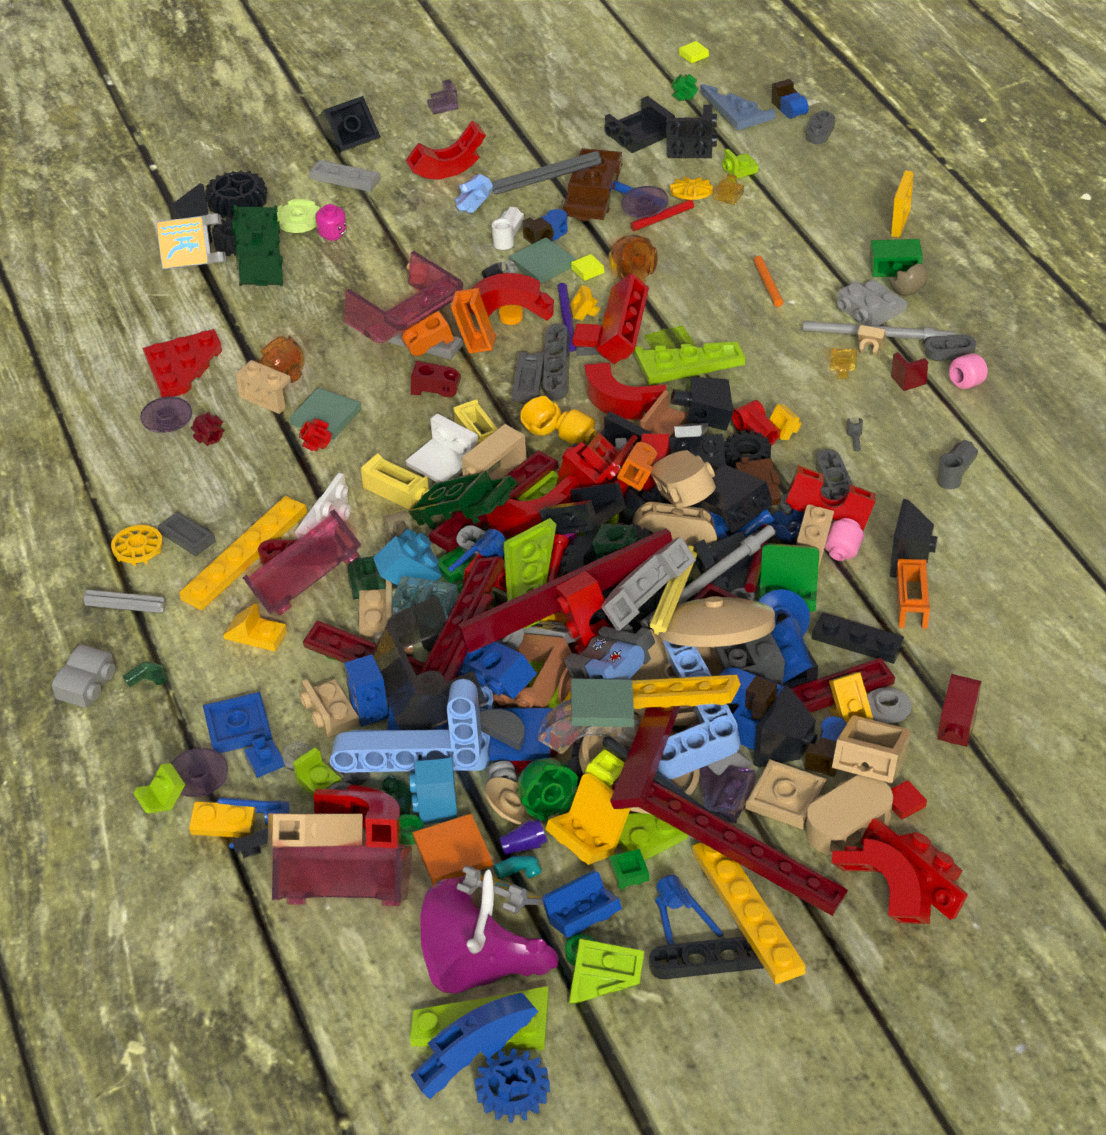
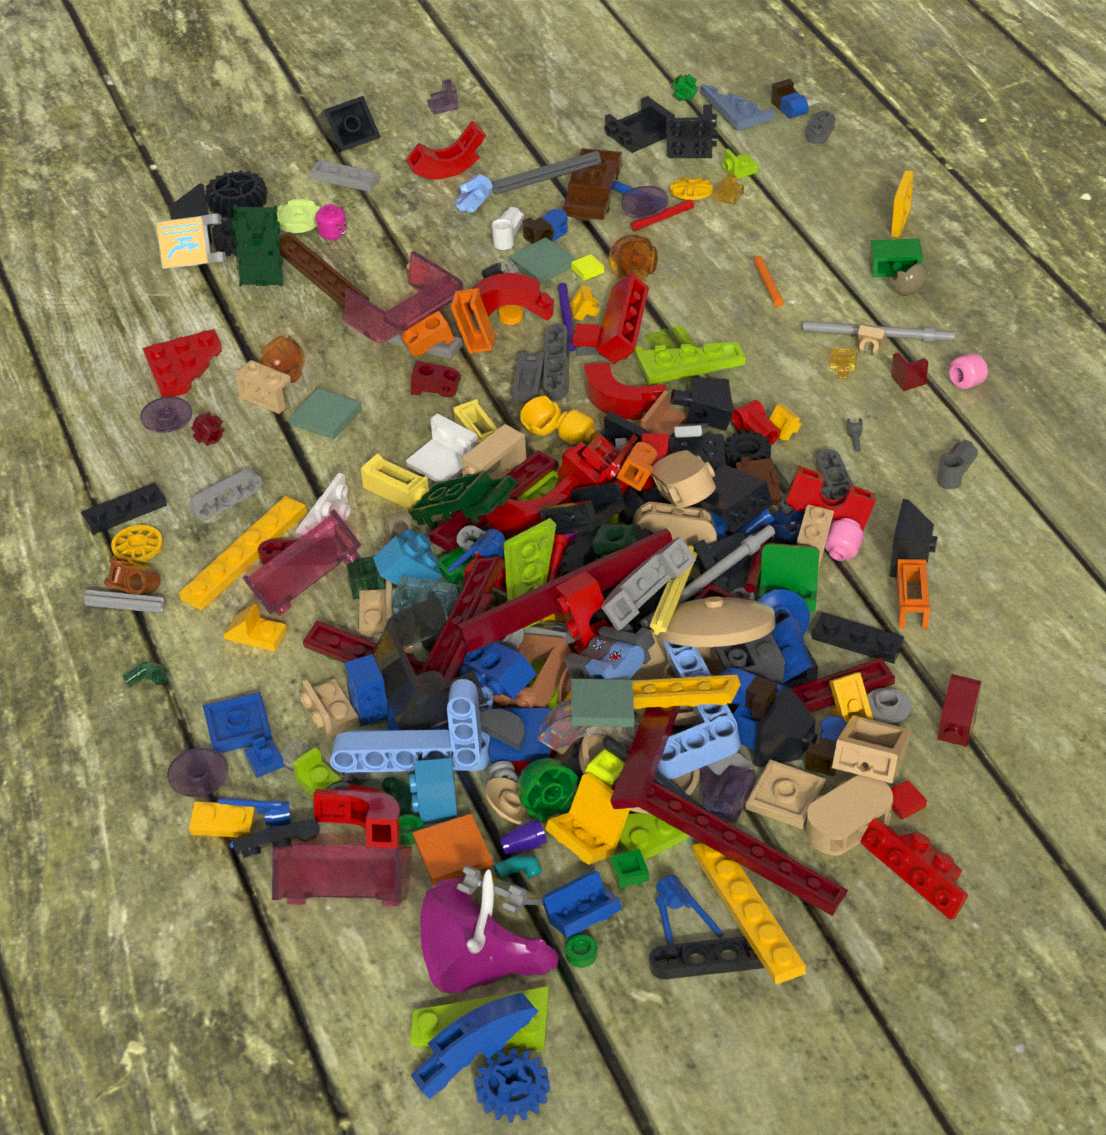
(83, 676): light grey brick -> none
(123, 508): none -> black plate
(127, 576): none -> dark orange piece
(162, 791): lime bracket -> none
(186, 534): dark grey tile -> none
(209, 501): none -> light grey beam
(314, 829): tan slope -> none
(315, 434): red gear -> none
(316, 269): none -> reddish brown tile
(603, 970): lime wing -> none
(693, 52): neon yellow tile -> none
(870, 303): light grey plate -> none
(908, 888): red arch -> none
(949, 347): dark grey plate -> none

